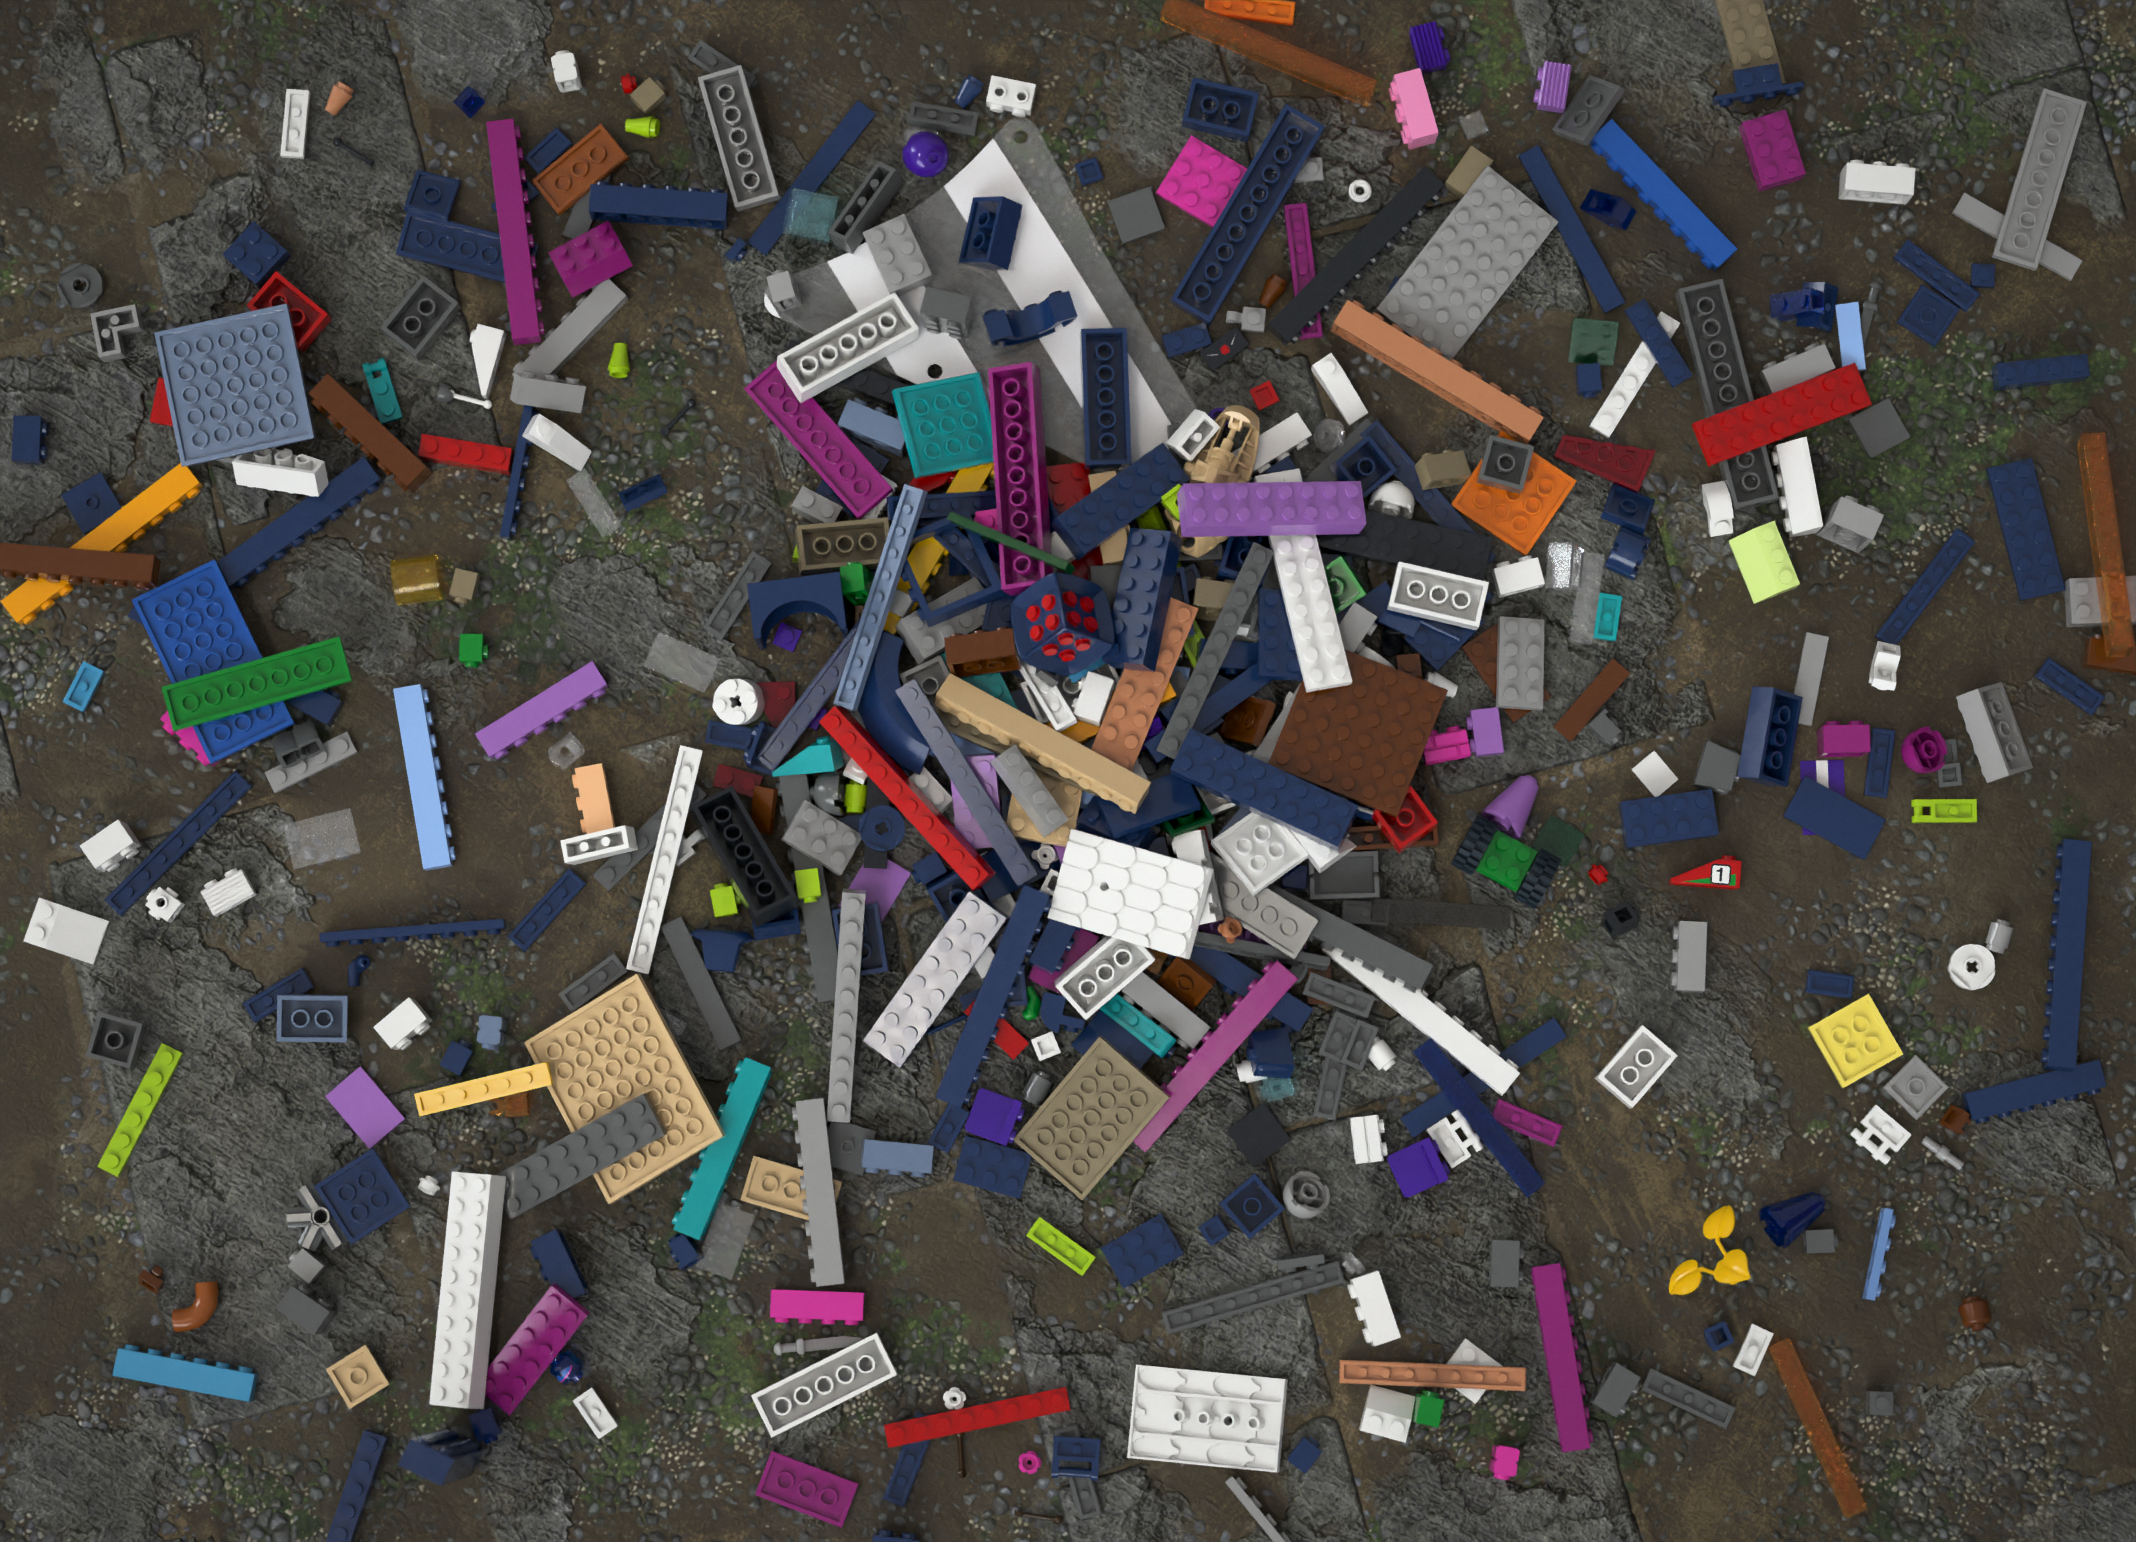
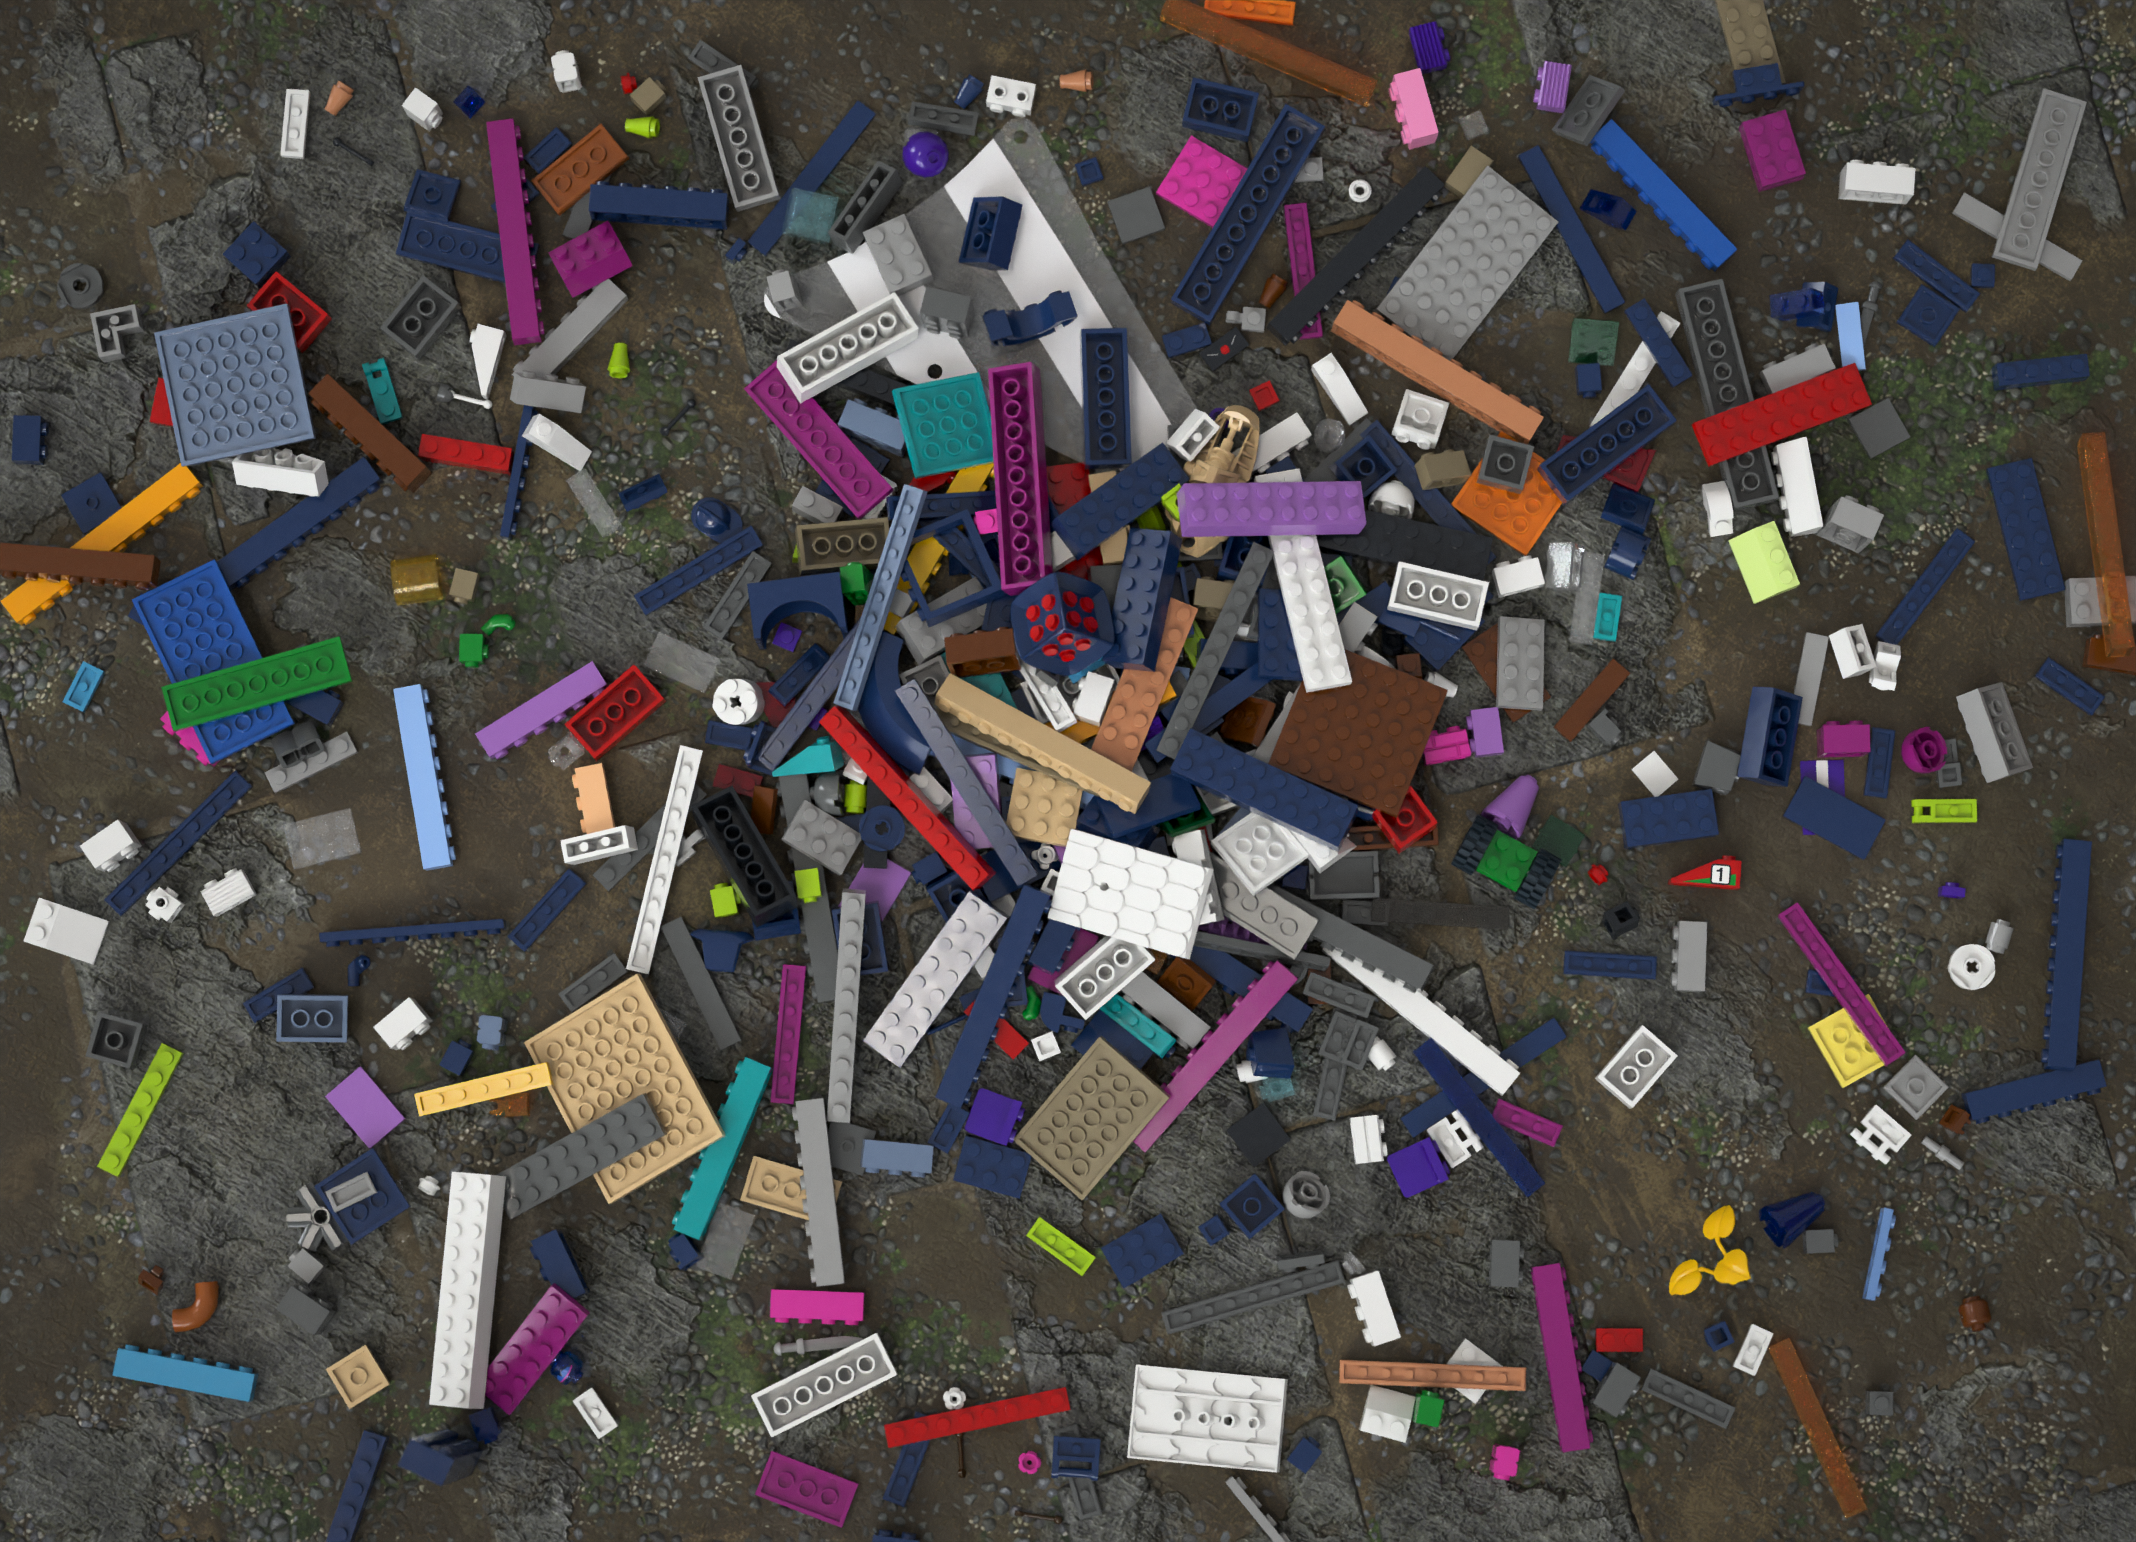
(351, 1192): none -> light grey tile
(423, 110): none -> white brick
(498, 620): none -> green arm
(615, 712): none -> red brick
(698, 570): none -> dark blue plate
(716, 519): none -> dark blue piece
(788, 1034): none -> magenta plate
(799, 675): none -> dark blue tile
(1011, 543): dark green tile -> none
(1029, 790): light grey brick -> none
(1037, 1087): dark grey brick -> none
(1078, 81): none -> nougat cone
(1230, 929): nougat plate -> none
(1420, 419): none -> white plate
(1596, 1365): none -> dark blue tile
(1606, 444): none -> dark blue brick
(1610, 965): none -> dark blue tile
(1619, 1339): none -> red plate
(1841, 984): none -> magenta plate
(1852, 651): none -> white brick
(1951, 890): none -> dark purple plate

